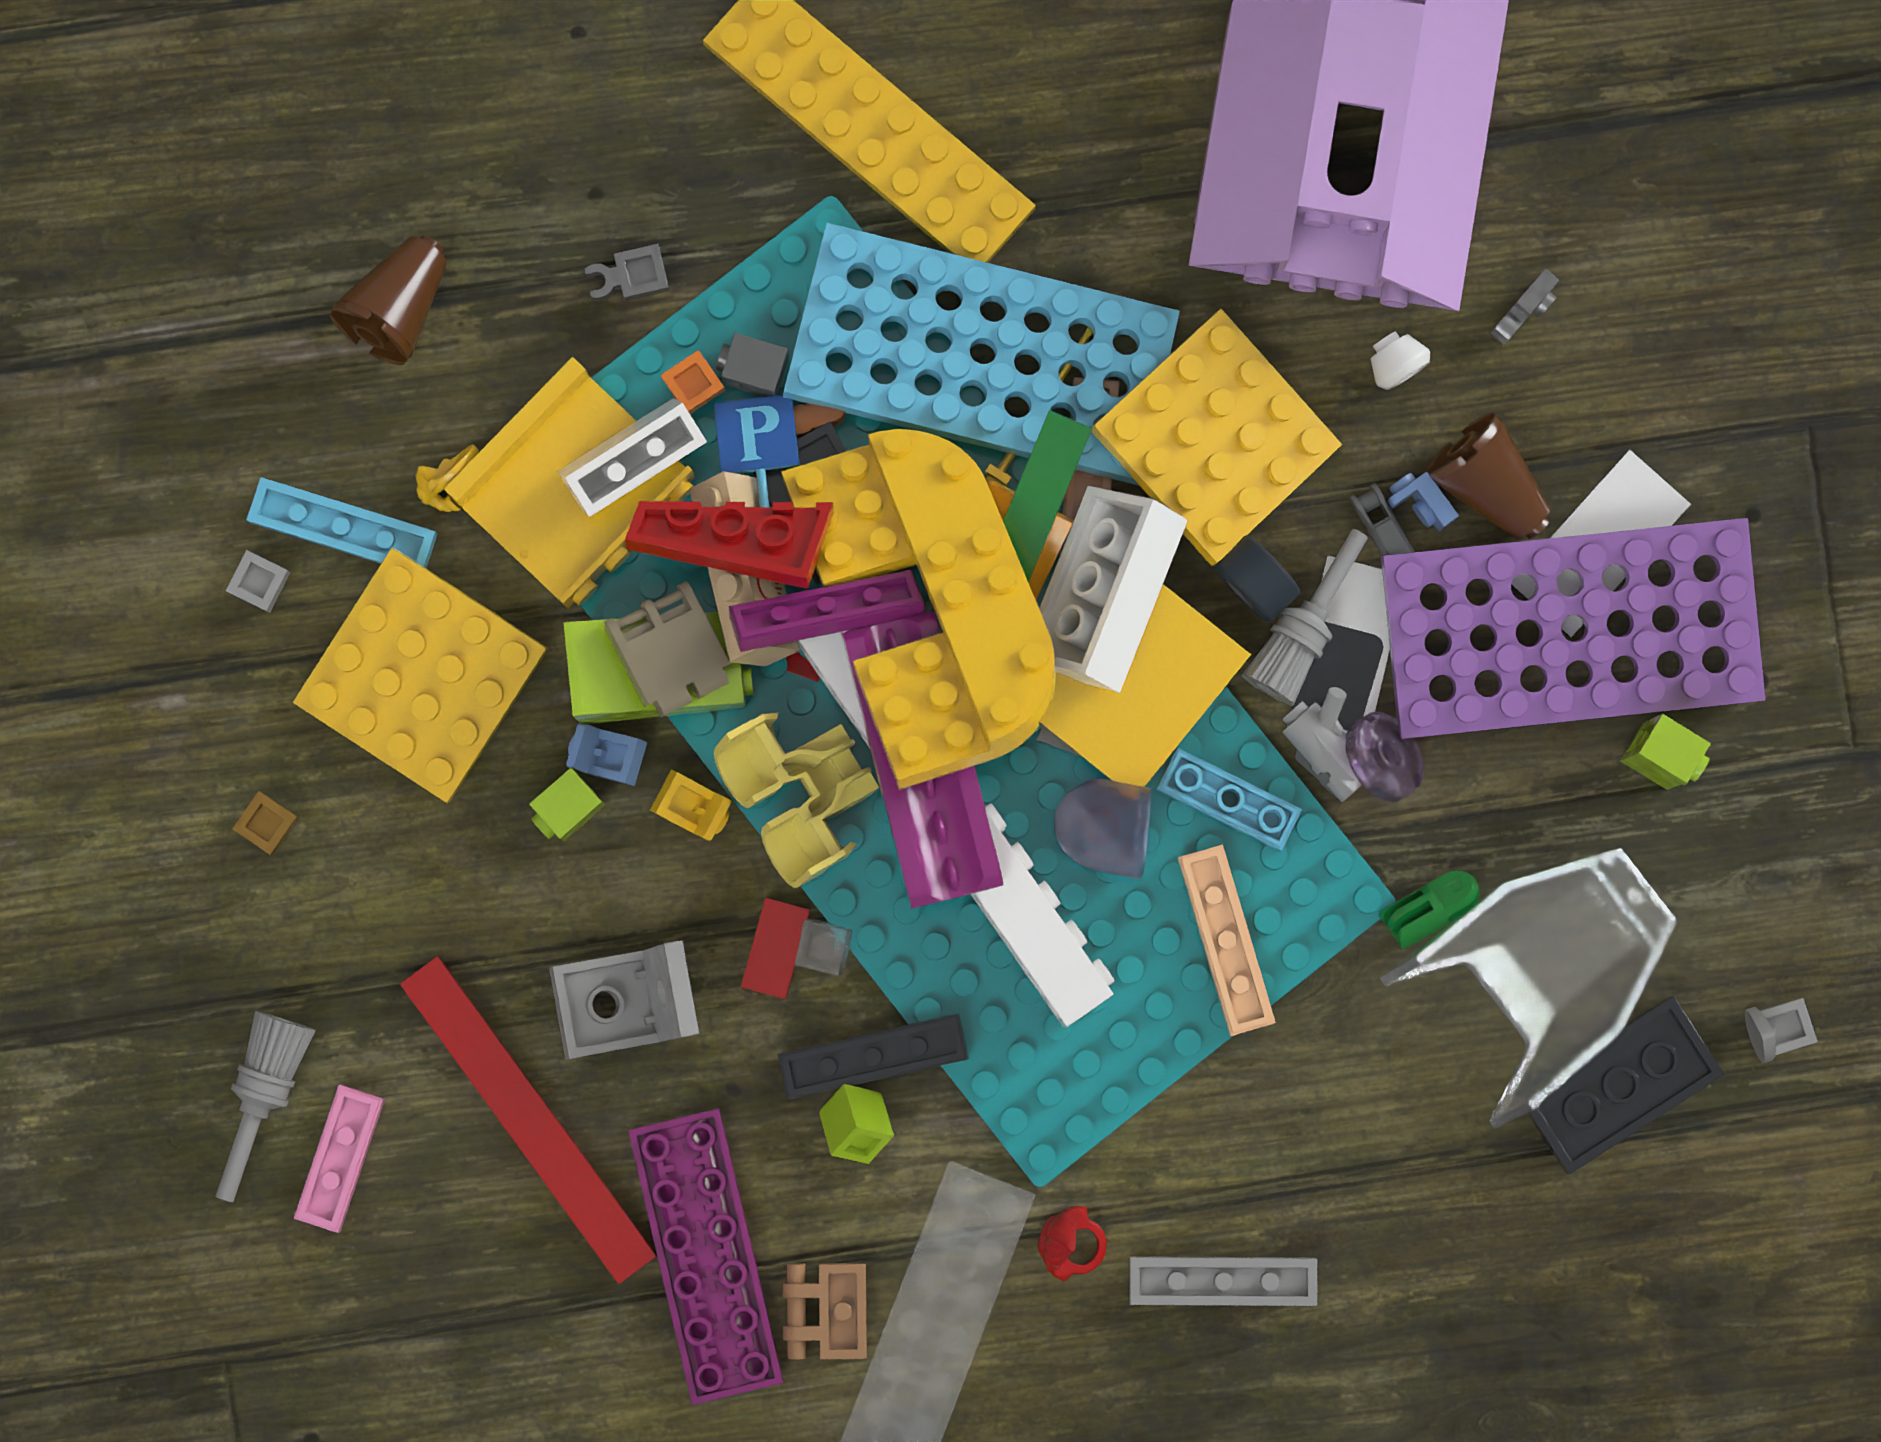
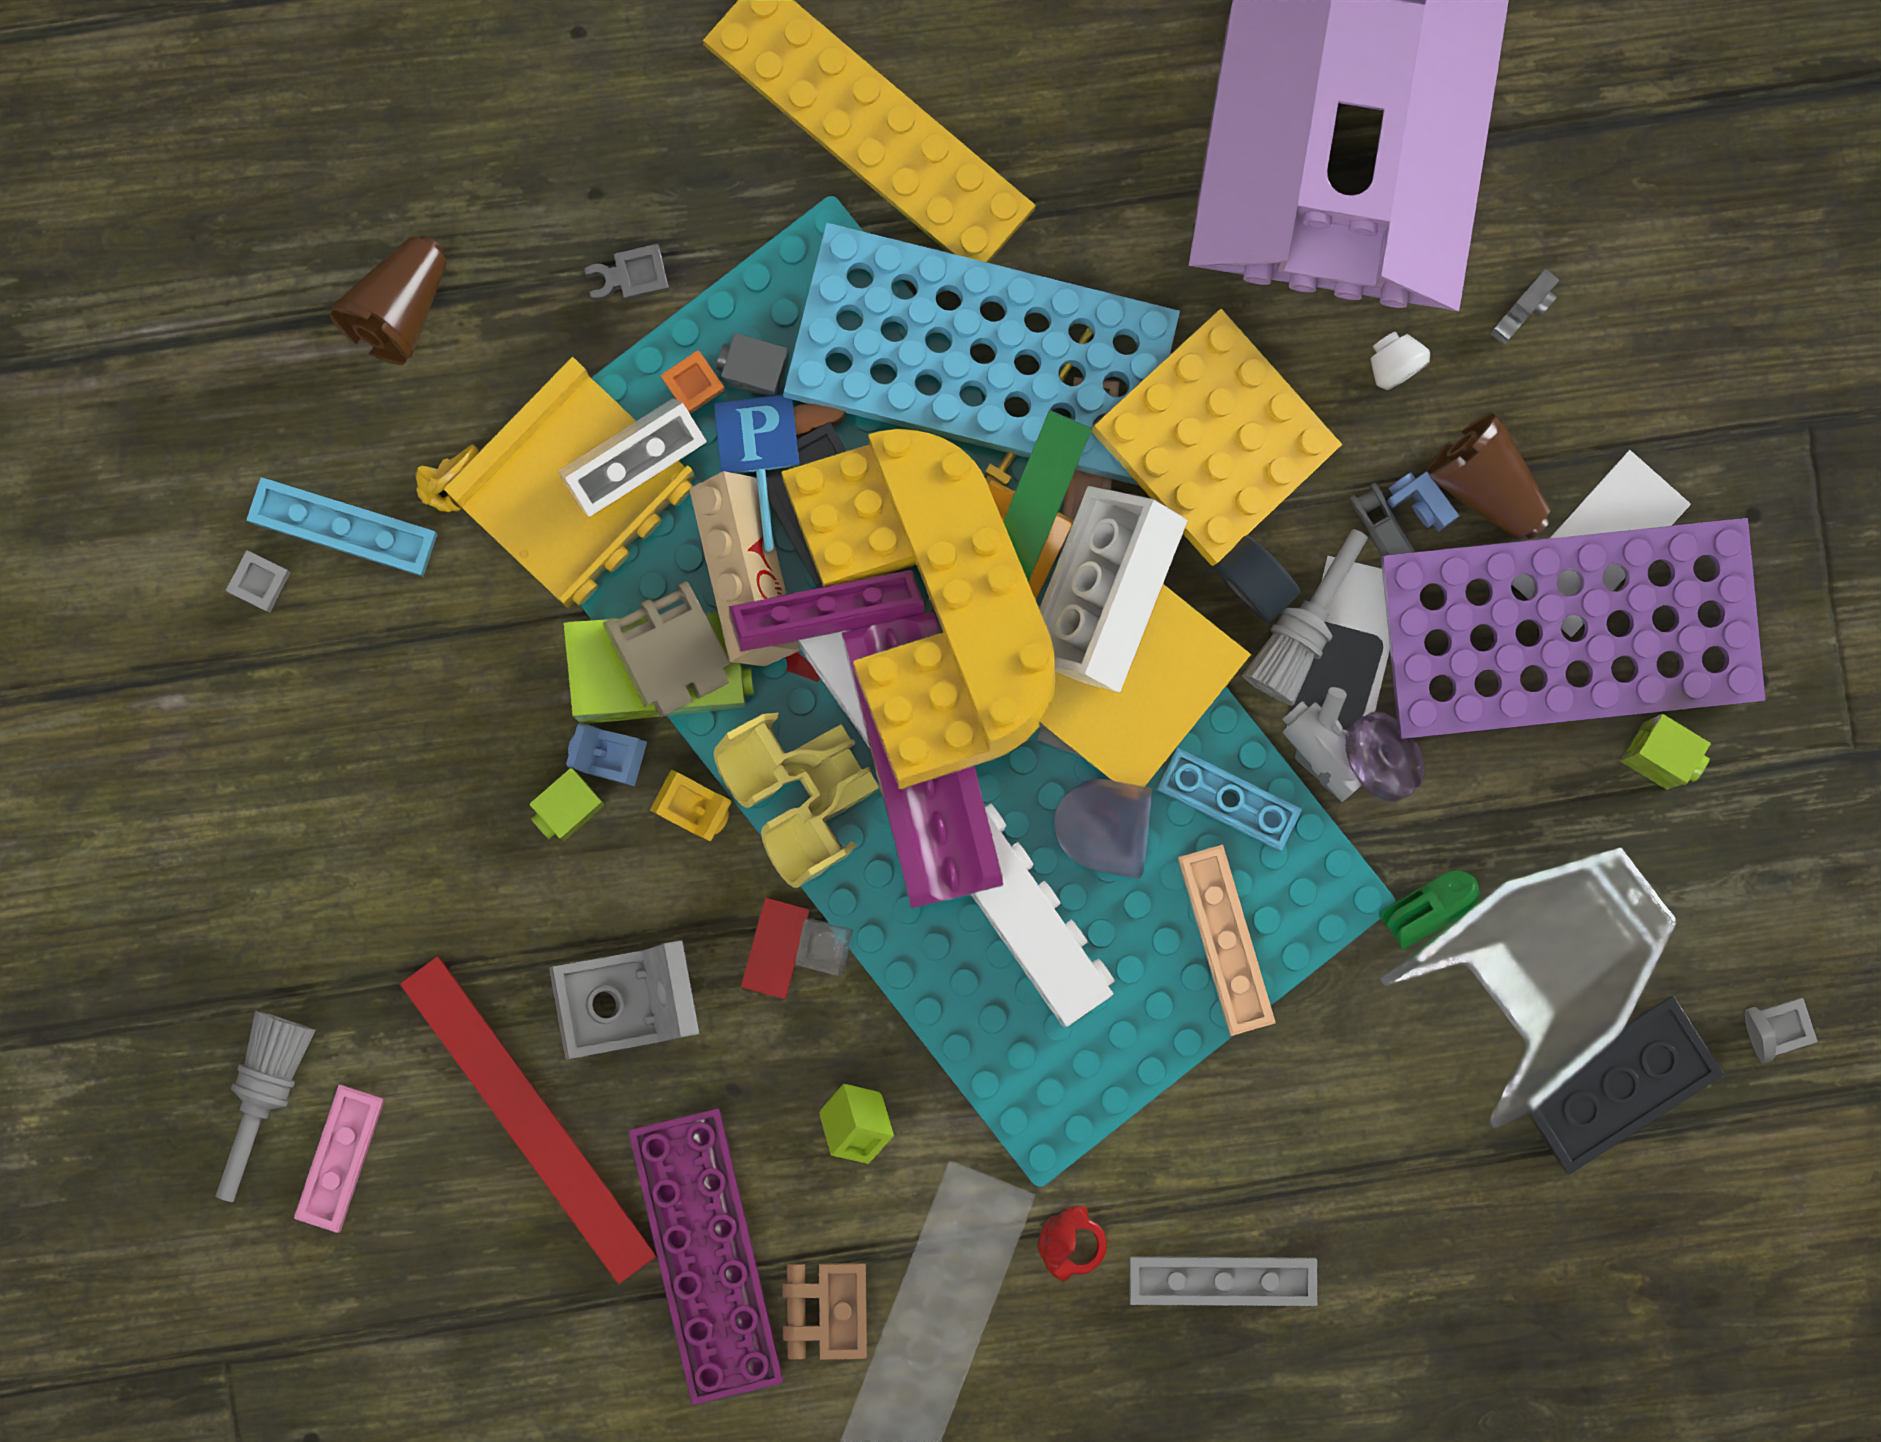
(265, 823): pearl gold plate -> none
(420, 675): yellow plate -> none
(751, 541): red wing -> none
(873, 1056): black tile -> none

